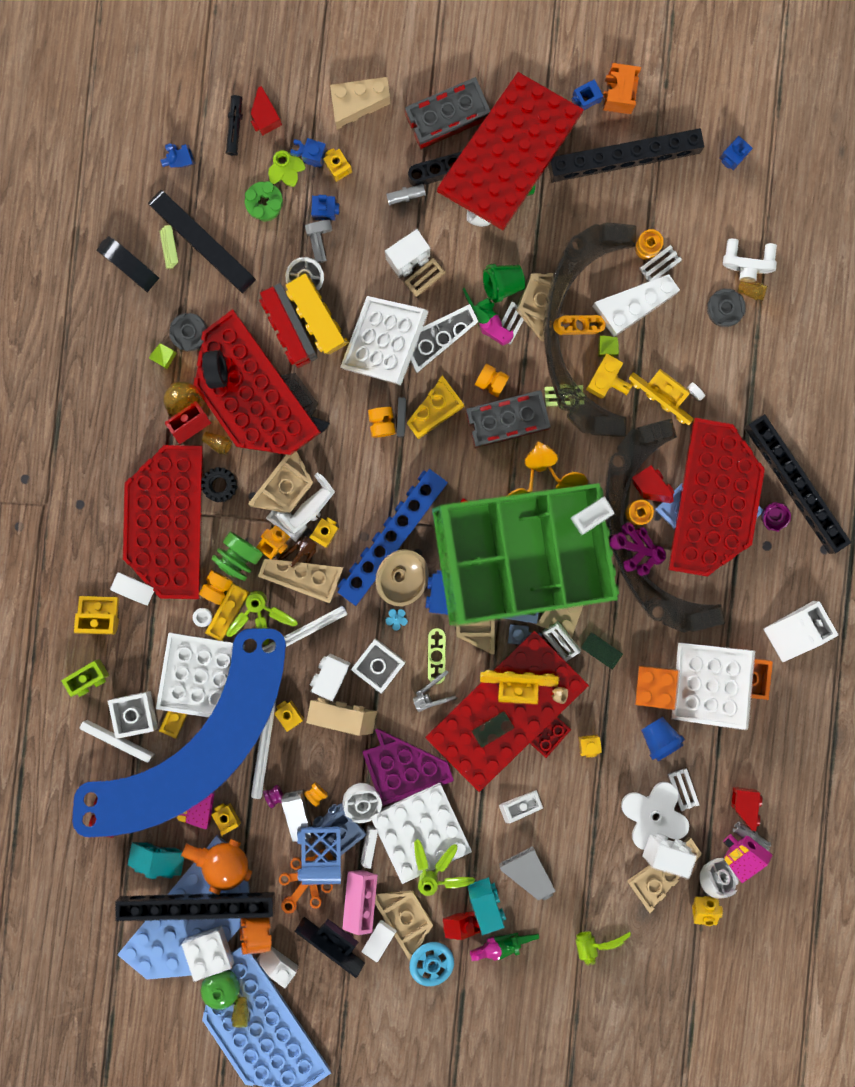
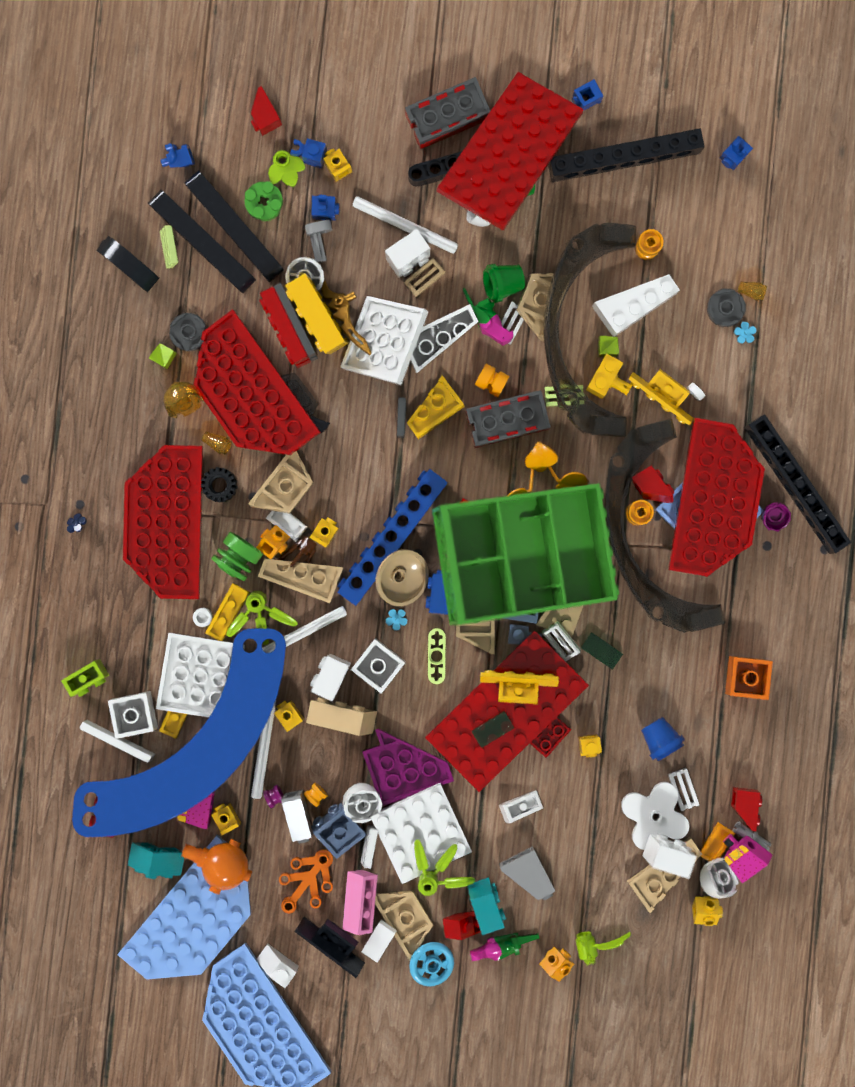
(75, 524): none -> dark blue plant
(97, 615): yellow brick -> none
(132, 588): white slope -> none
(187, 422): red brick -> none
(195, 906): black brick -> none
(207, 953): white brick -> none
(215, 369): black tyre -> none
(215, 587): light orange wheel -> none
(220, 990): bright green cylinder -> none
(234, 226): none -> black beam
(236, 103): black pin -> none
(240, 1014): clear yellow cone -> none
(255, 935): orange brick -> none
(309, 508): white piece -> none
(323, 870): medium blue piece -> none
(341, 304): none -> pearl gold piece
(358, 98): tan wedge -> none
(381, 422): light orange wheel -> none
(404, 224): none -> white axle
(406, 194): light grey pin -> none
(424, 701): light grey plant -> none
(557, 963): none -> light orange brick
(560, 695): tan hinge -> none
(573, 330): light orange beam -> none
(592, 515): white tile -> none
(624, 83): orange piece -> none
(655, 553): magenta plant -> none
(657, 687): orange brick -> none
(673, 254): white tile -> none
(714, 685): white plate -> none
(714, 845): none -> light orange tile
(745, 332): none -> medium azure plant
(749, 267): white connector -> none
(801, 631): white slope -> none

